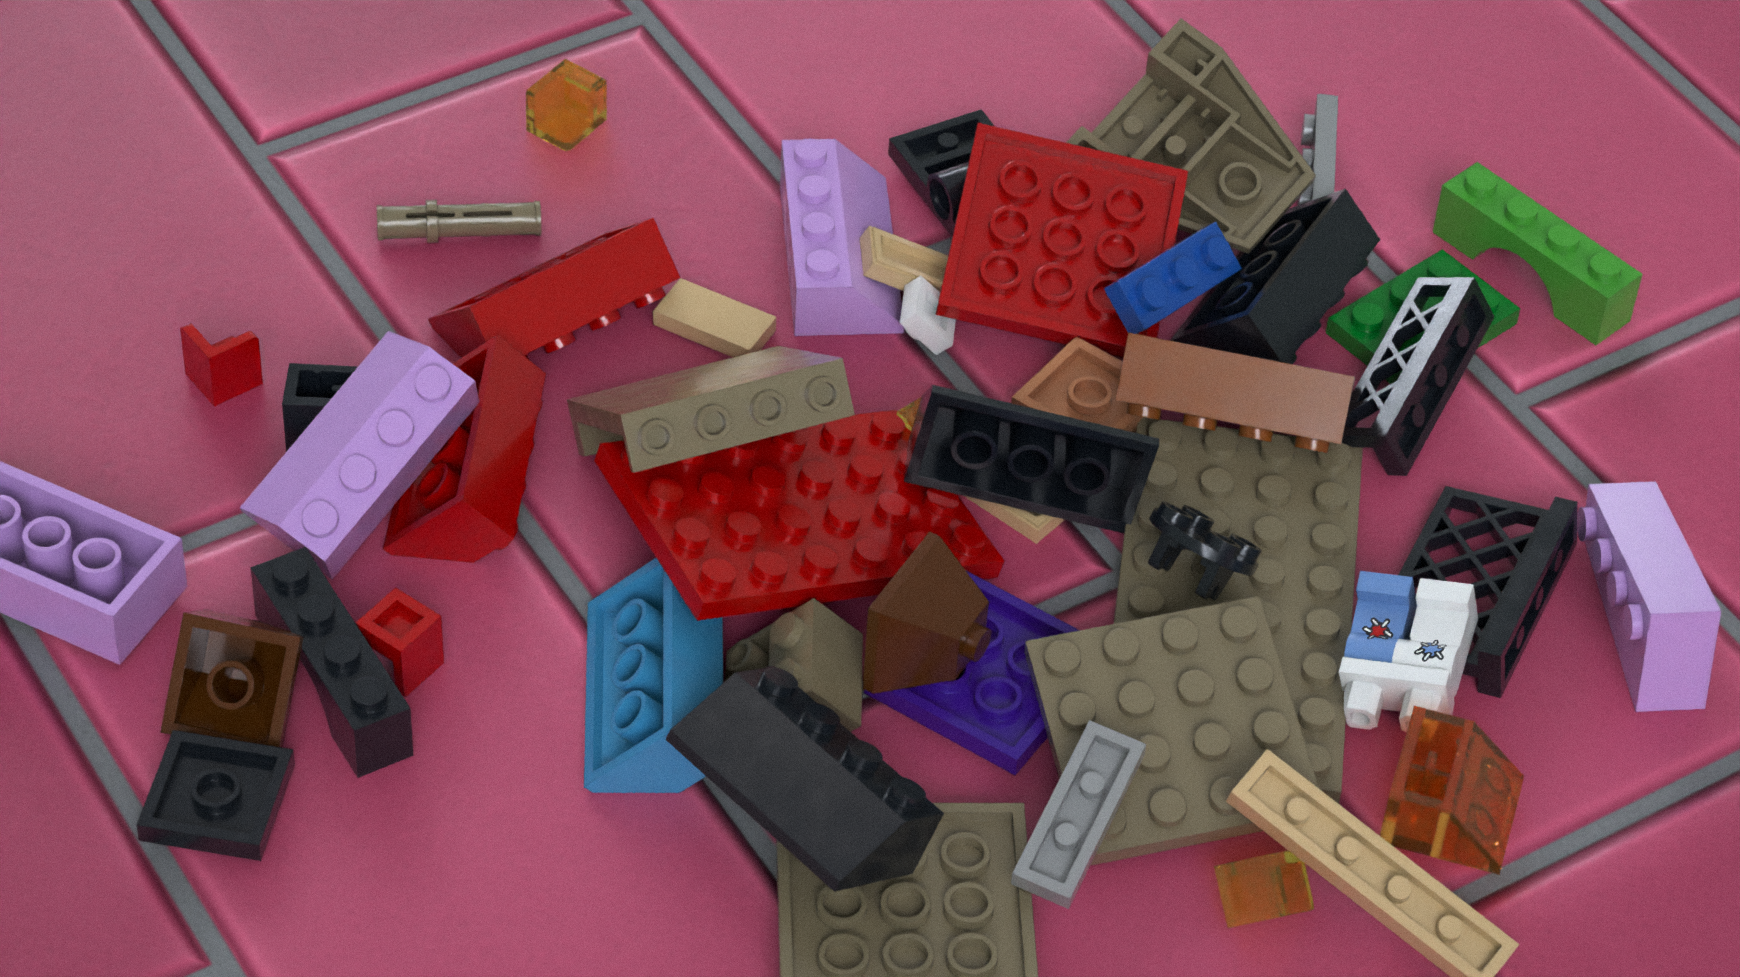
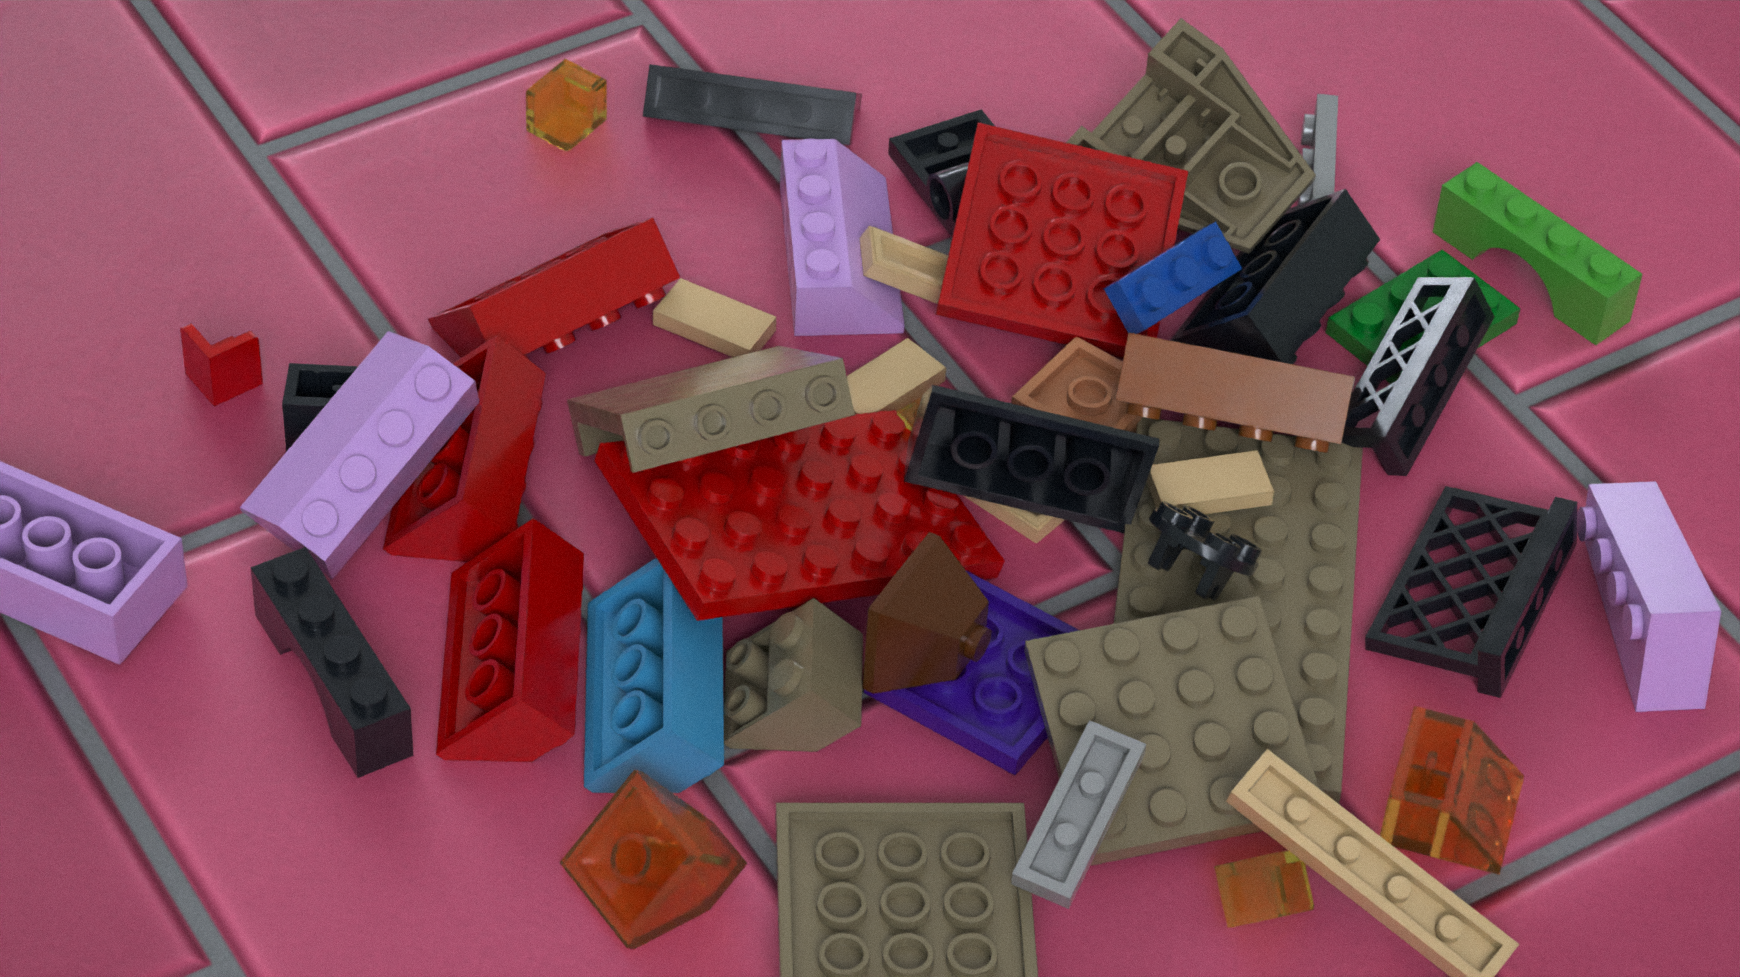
(216, 795): black plate -> none
(232, 678): reddish brown slope -> none
(407, 636): red panel -> none
(458, 220): dark tan pin -> none
(512, 649): none -> red slope
(651, 861): none -> clear orange slope
(750, 104): none -> black fence
(808, 779): black slope -> none
(894, 378): none -> tan tile
(919, 316): white plate -> none
(1212, 483): none -> tan tile
(1405, 647): white hips -> none

